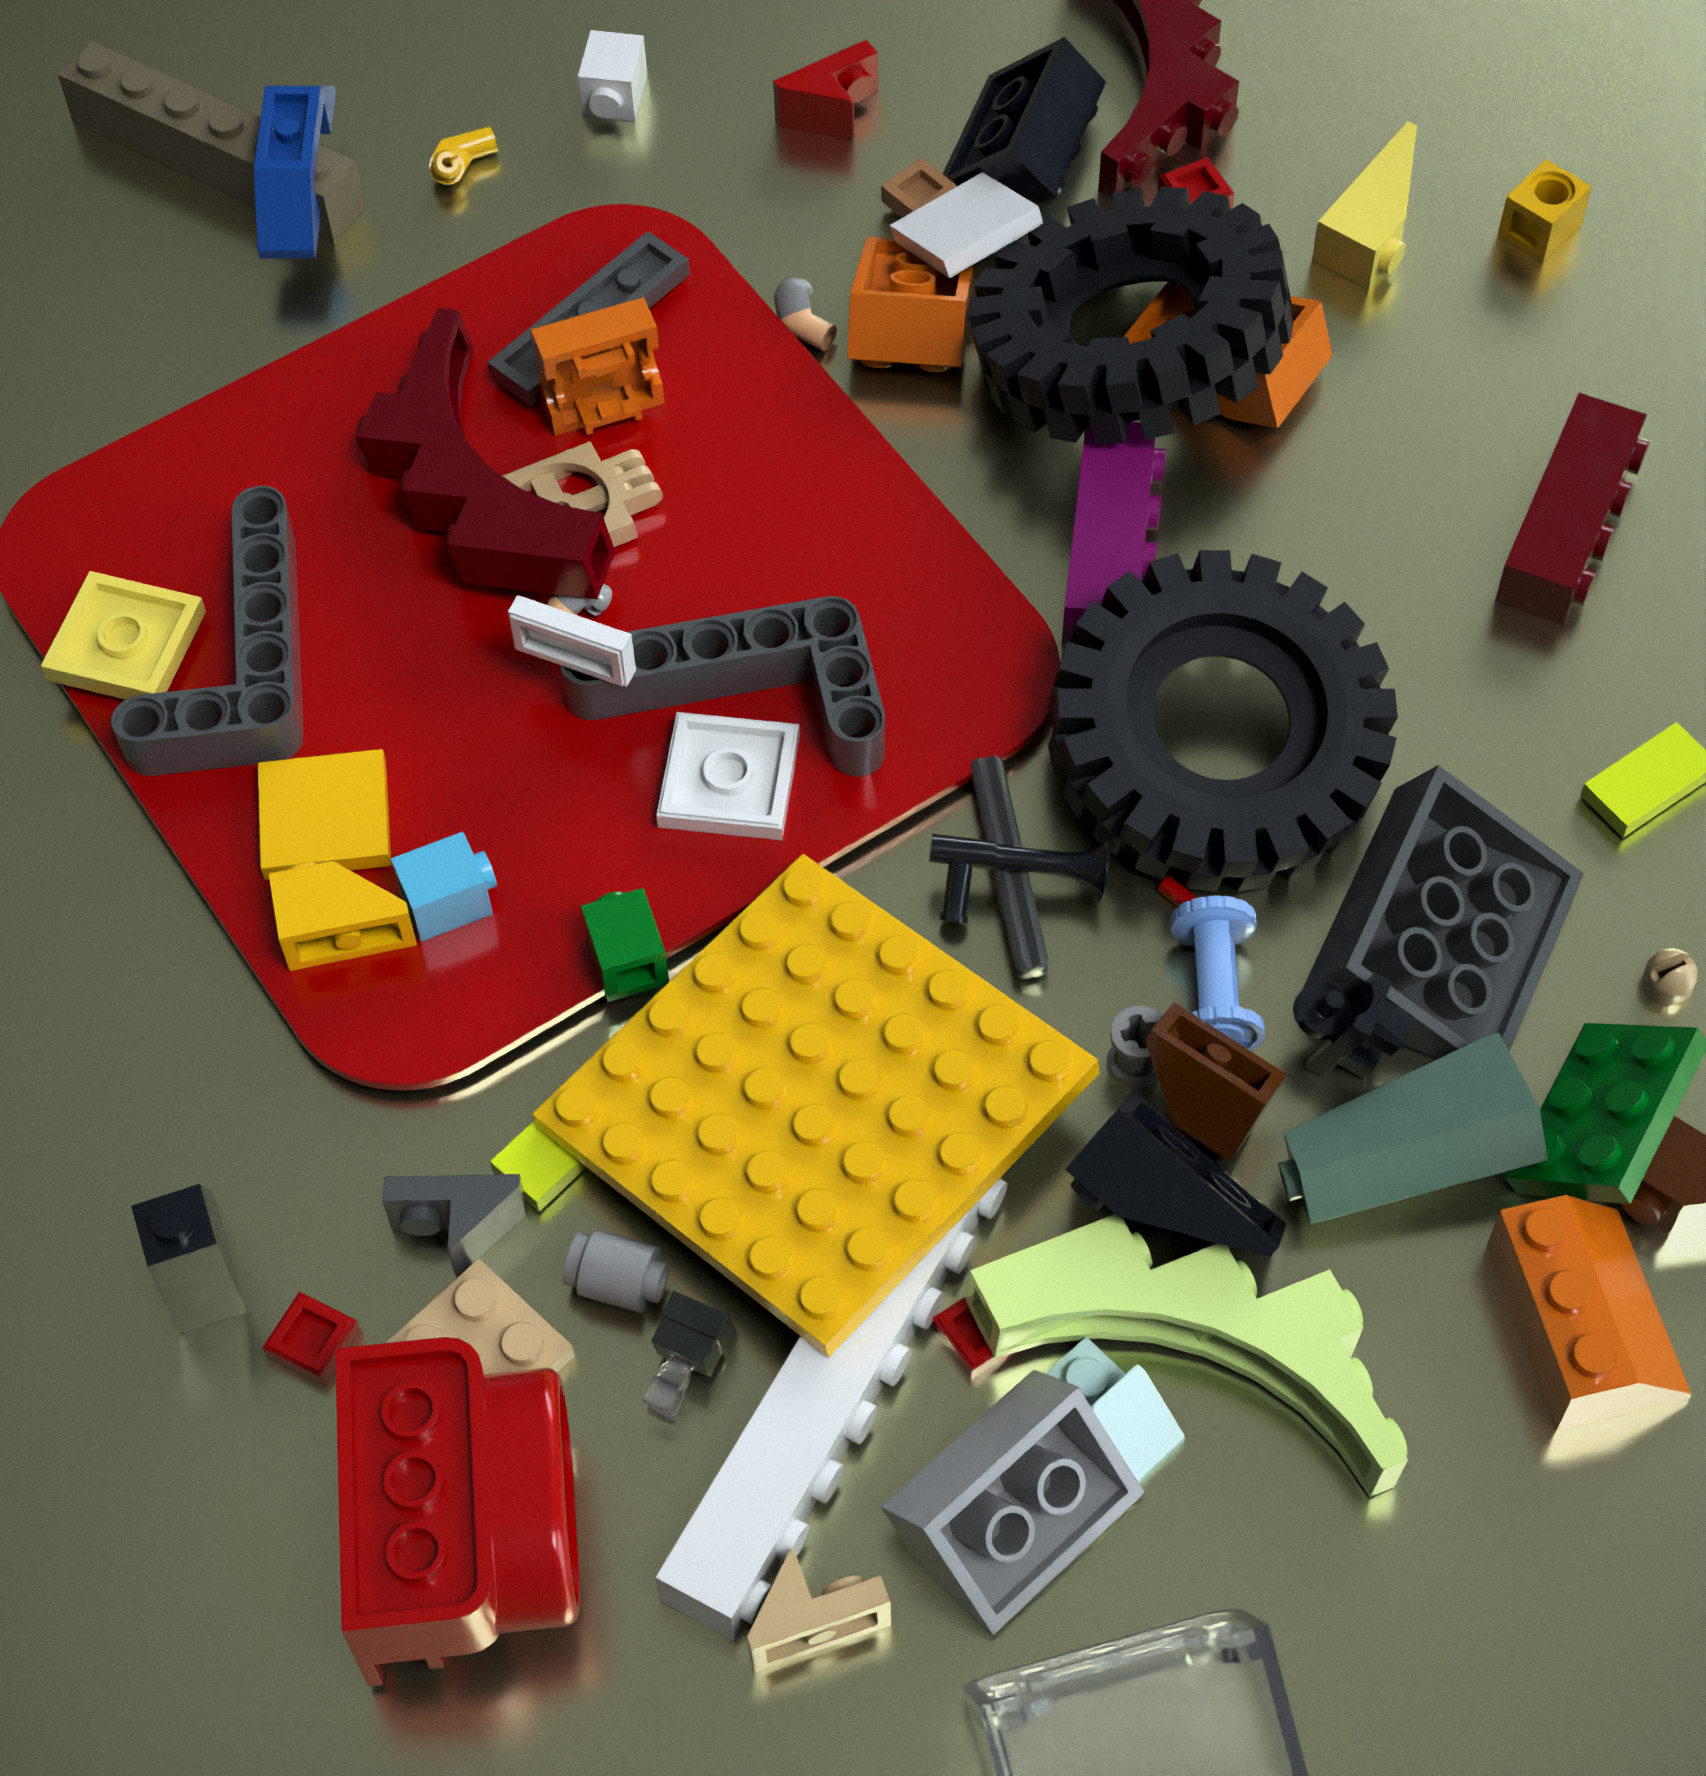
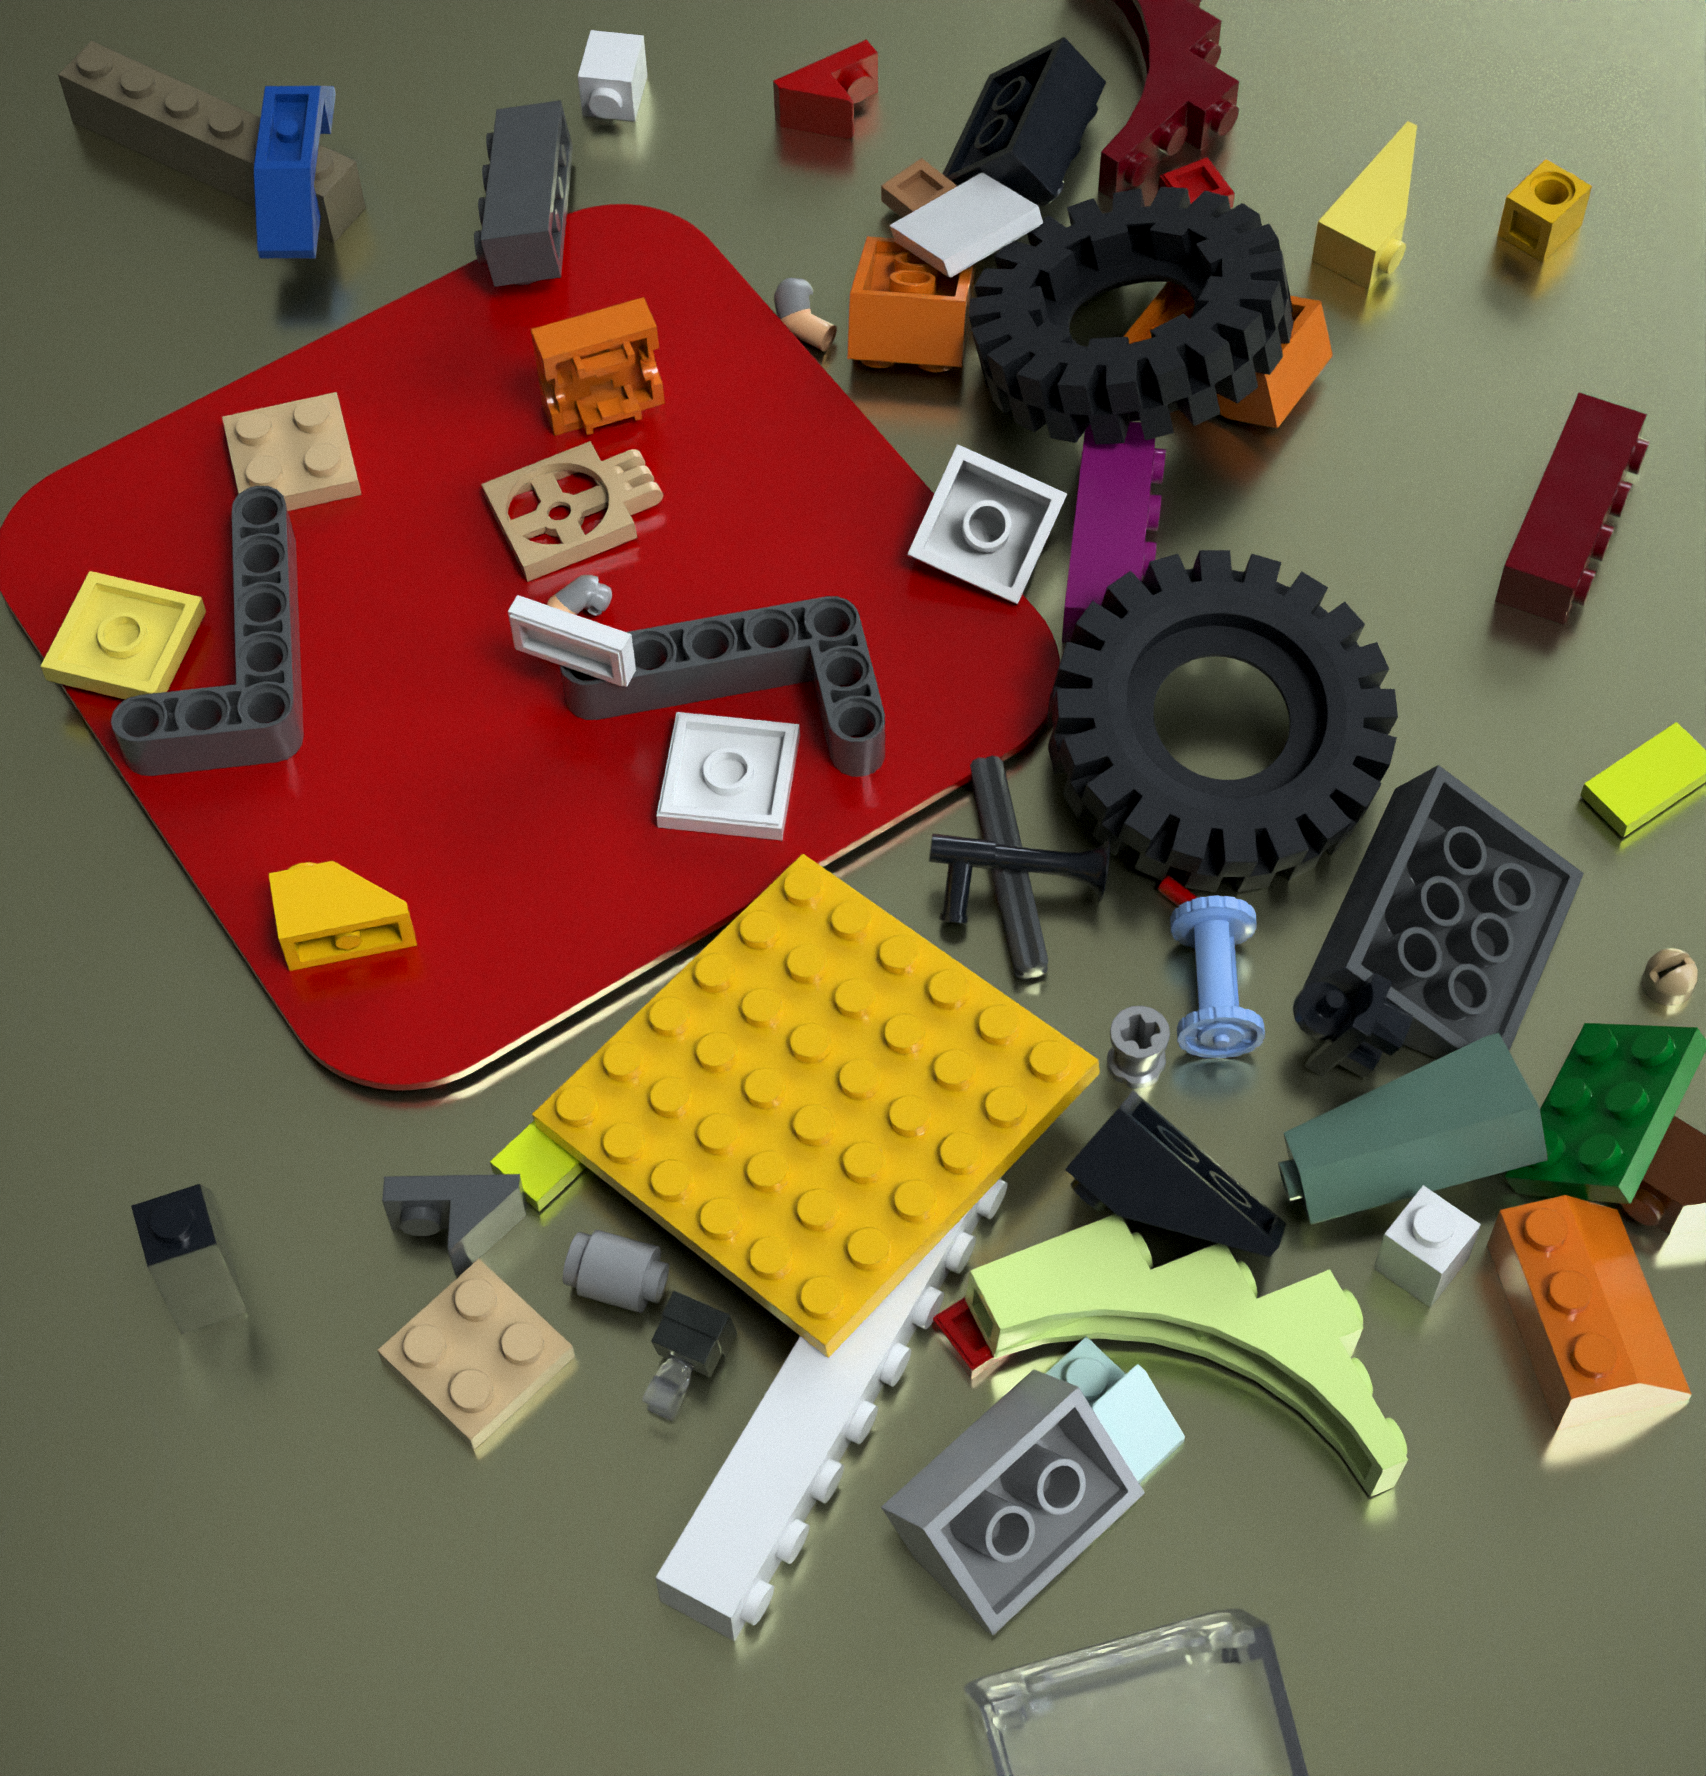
(294, 449): none -> tan plate
(308, 1338): red tile -> none
(324, 811): yellow tile -> none
(444, 885): medium azure brick -> none
(450, 1502): red brick -> none
(456, 153): yellow arm -> none
(491, 525): dark red arch -> none
(525, 194): none -> dark grey brick
(625, 944): green brick -> none
(642, 270): dark grey plate -> none
(797, 1625): tan slope -> none
(987, 524): none -> white slope
(1210, 1081): reddish brown slope -> none
(1426, 1246): none -> white brick

